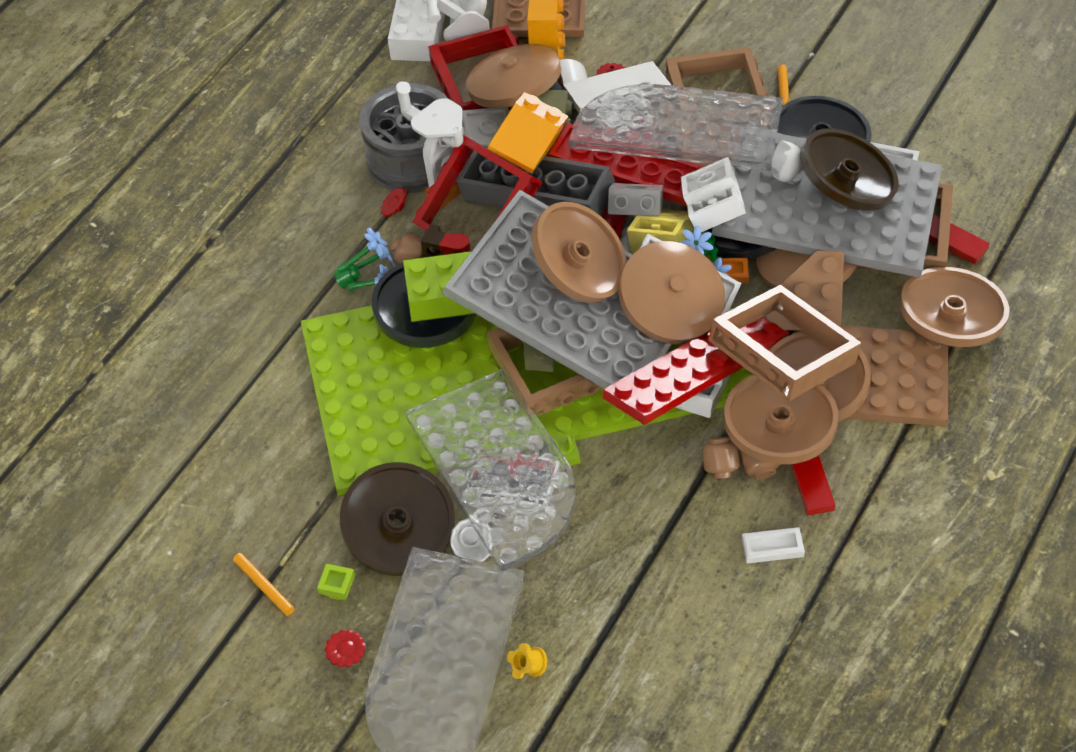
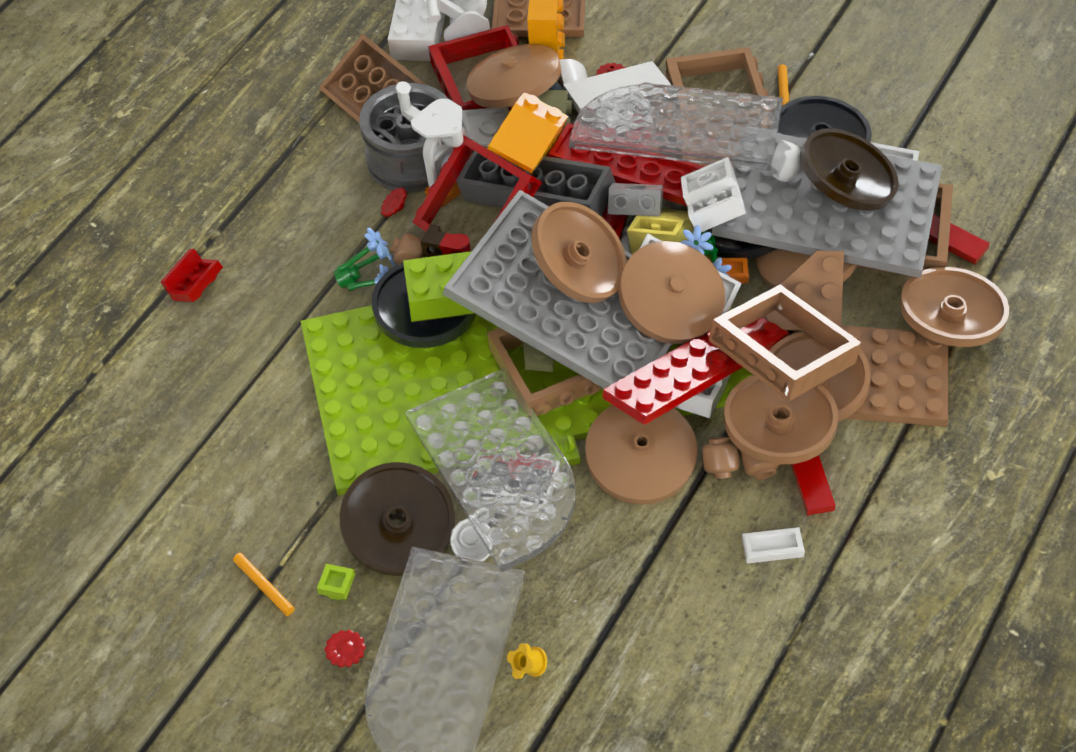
(190, 277): none -> red bracket
(363, 74): none -> medium nougat slope
(640, 460): none -> medium nougat dish

